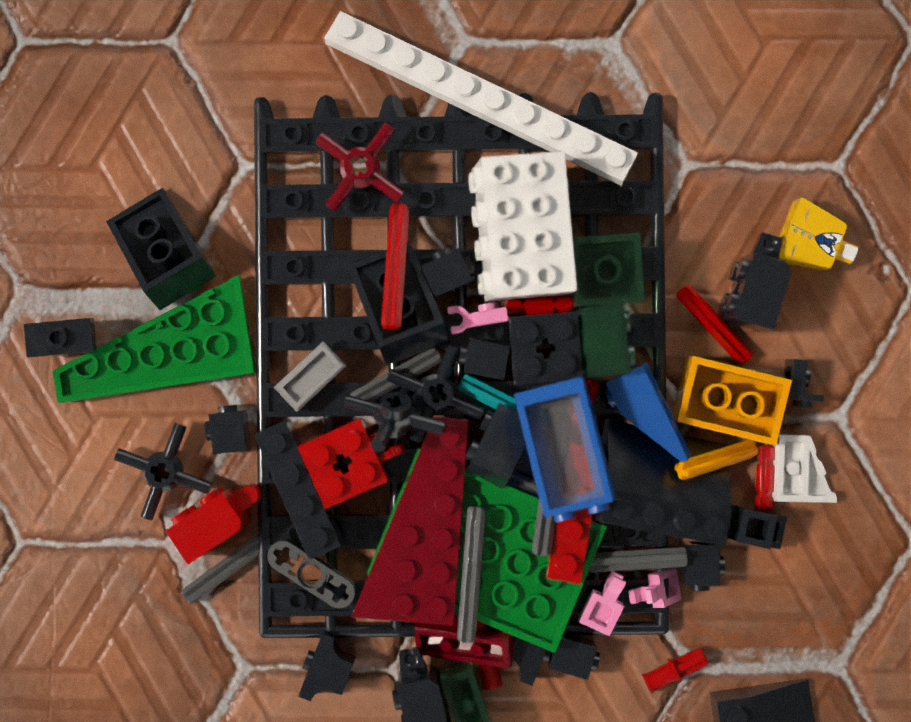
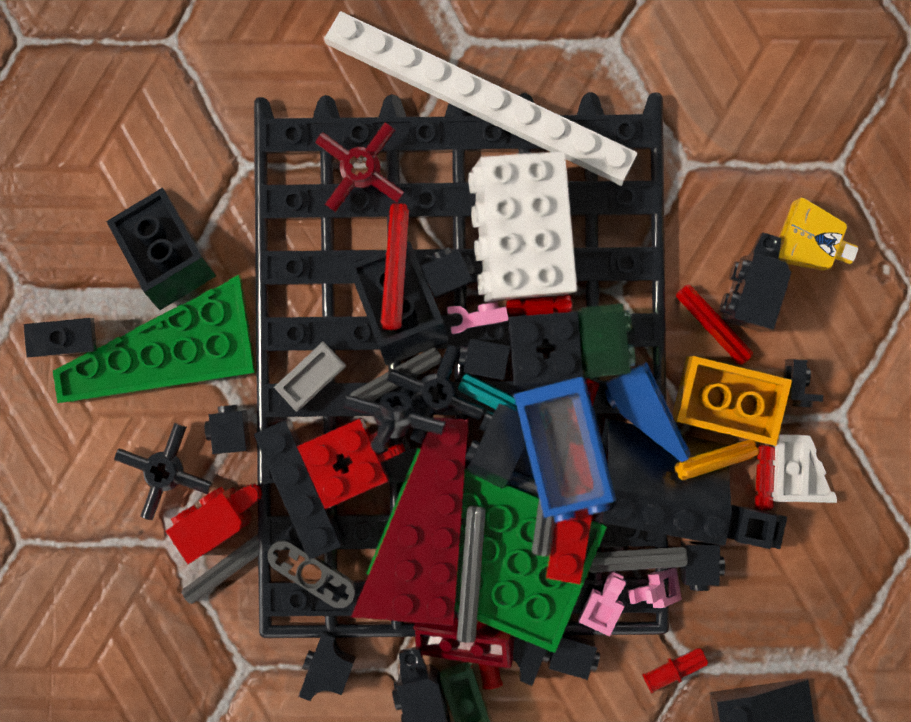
(608, 270): clear green brick -> none

